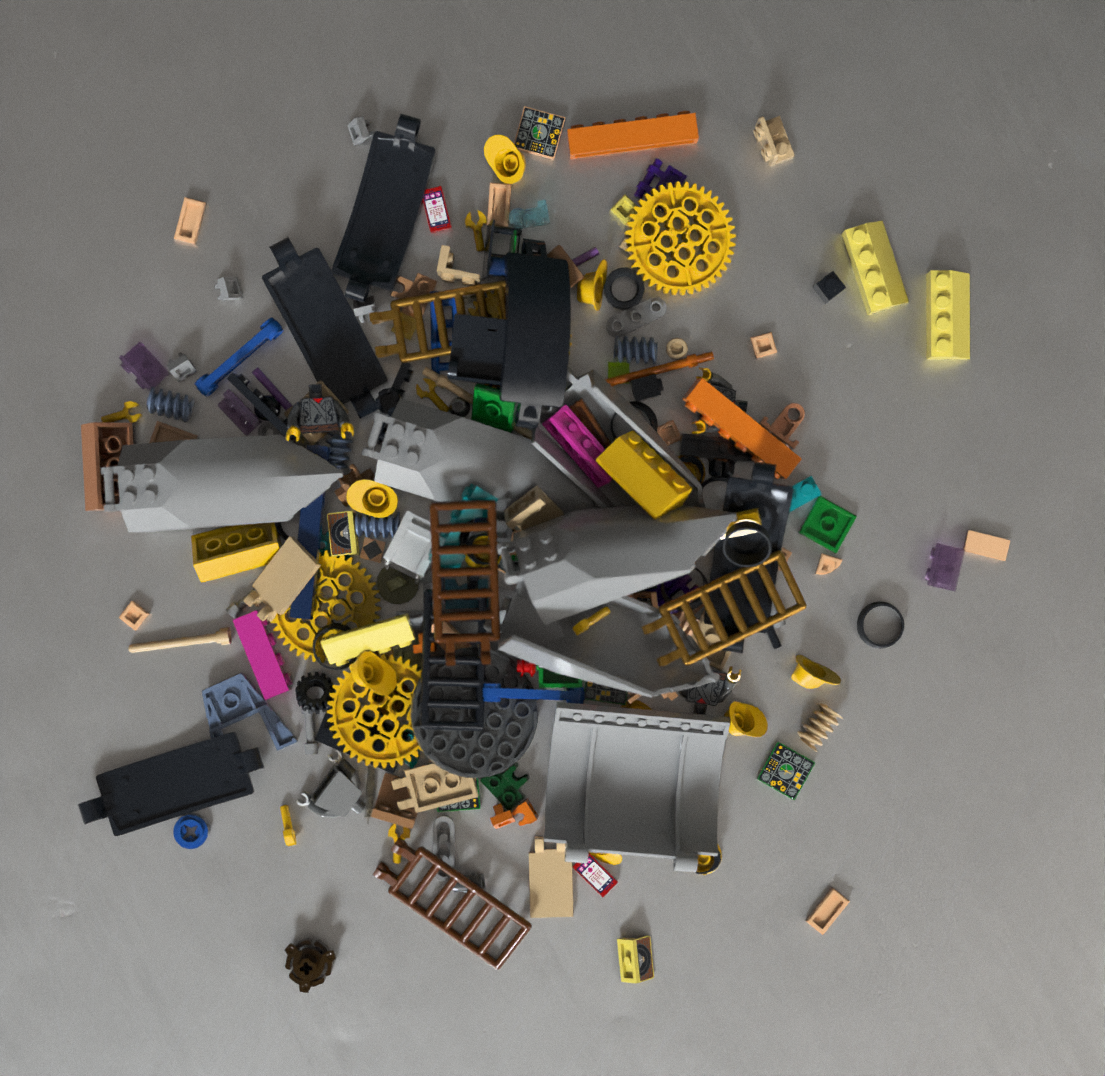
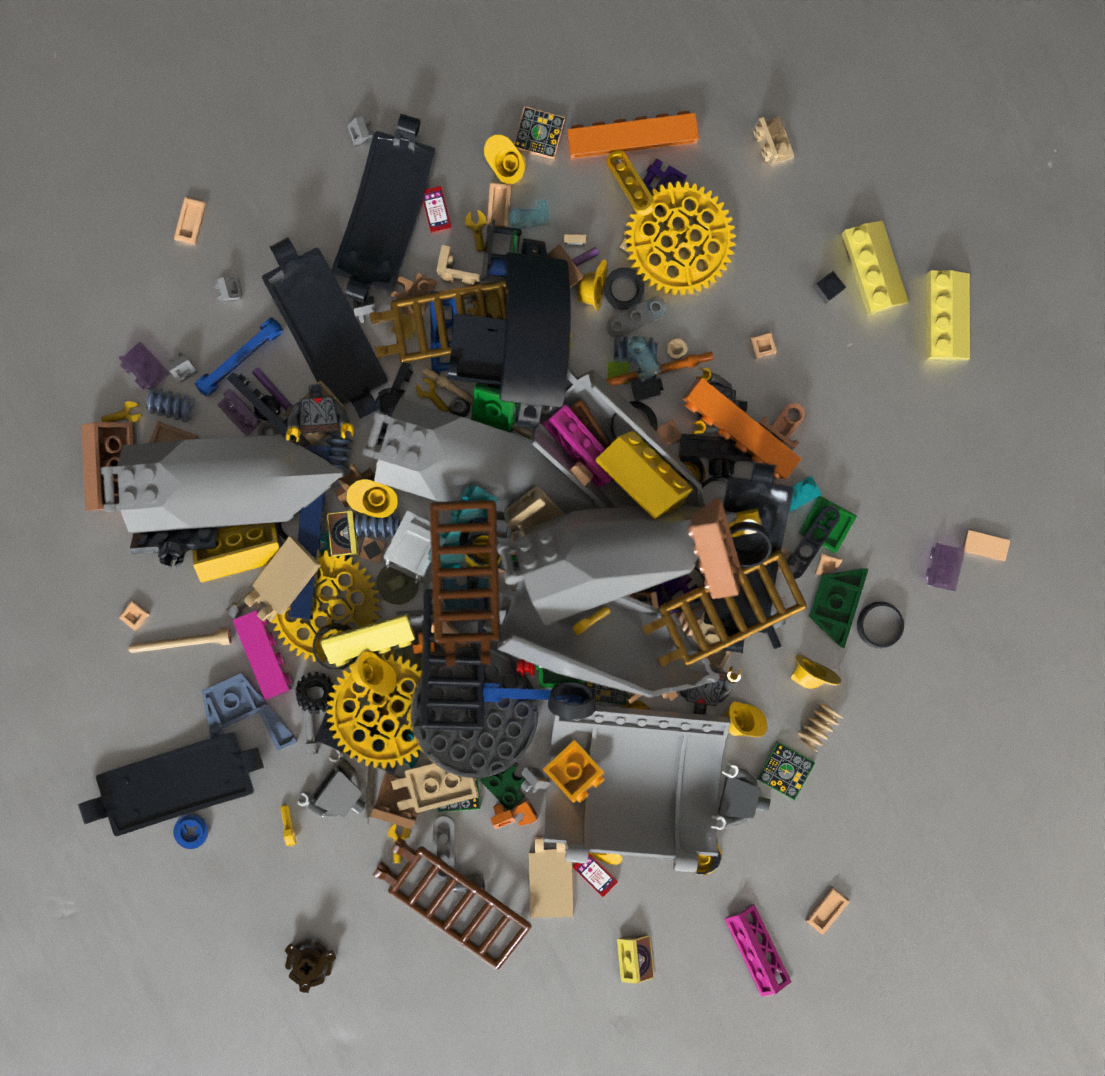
(174, 543): none -> black plate
(534, 780): none -> light grey tile
(572, 711): none -> black tyre
(574, 239): none -> tan tile
(575, 772): none -> light orange plate
(581, 473): none -> light nougat tile
(623, 209): light yellow tile -> none
(630, 182): none -> yellow plate
(641, 352): none -> clear light blue leg
(715, 550): none -> slope
(739, 798): none -> dark grey torso
(755, 953): none -> dark pink fence
(814, 543): none -> black beam
(837, 602): none -> dark green wing

